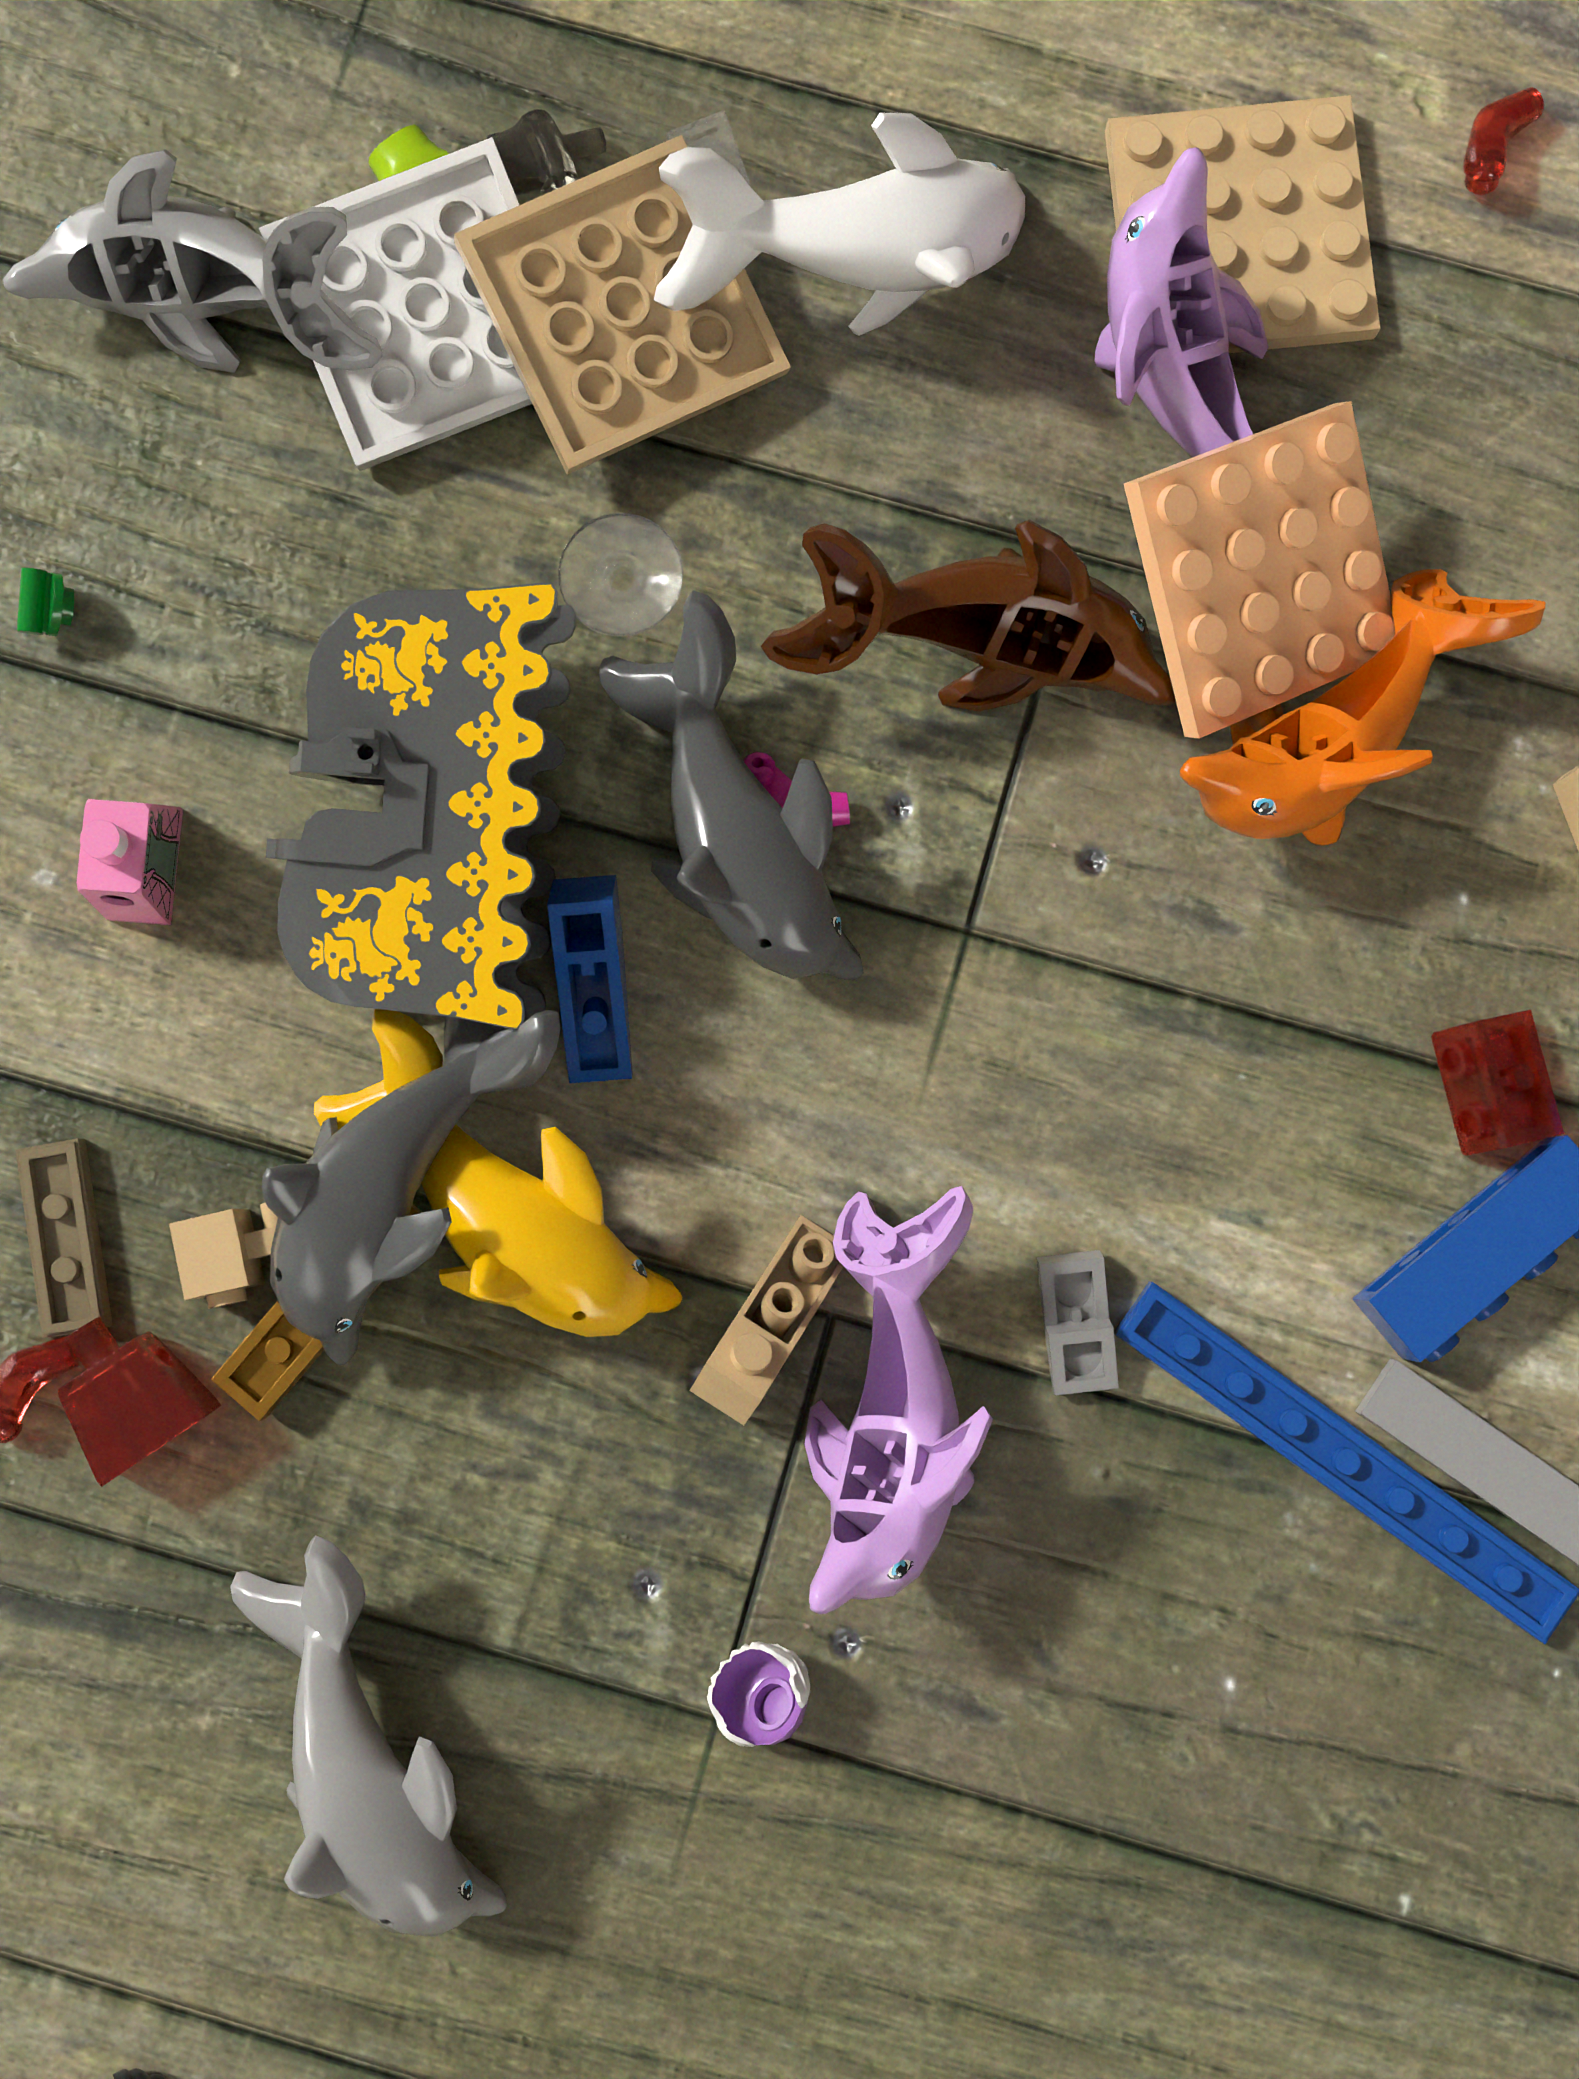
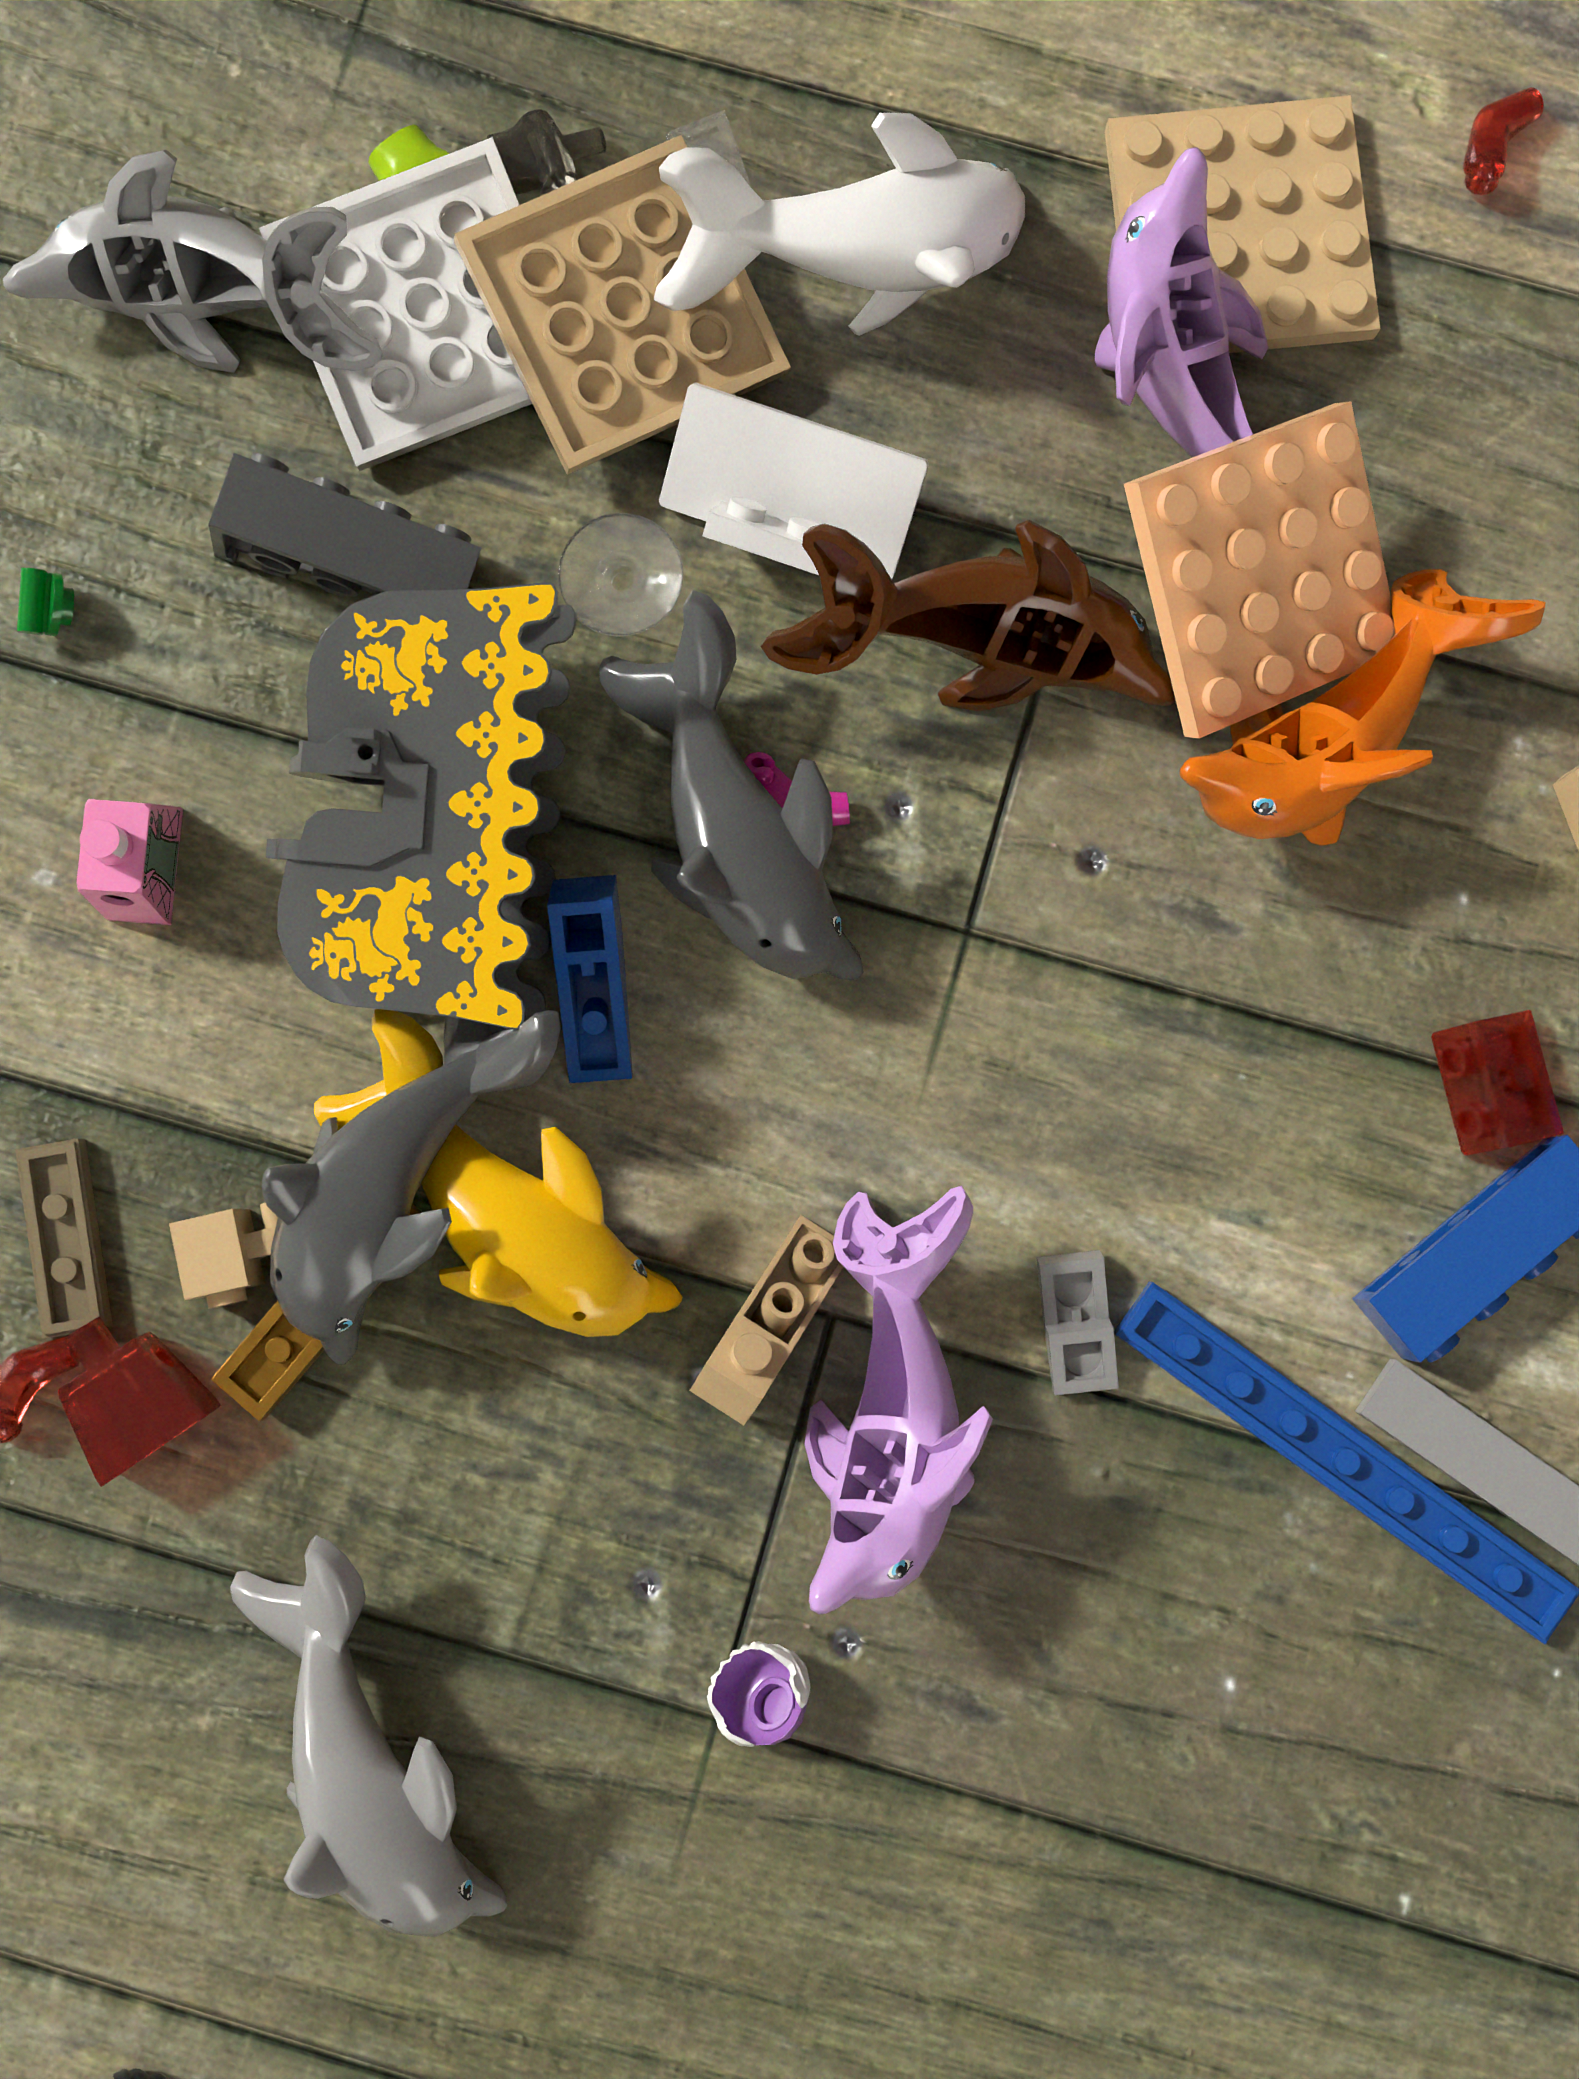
(333, 537): none -> dark grey wedge
(774, 475): none -> white bracket

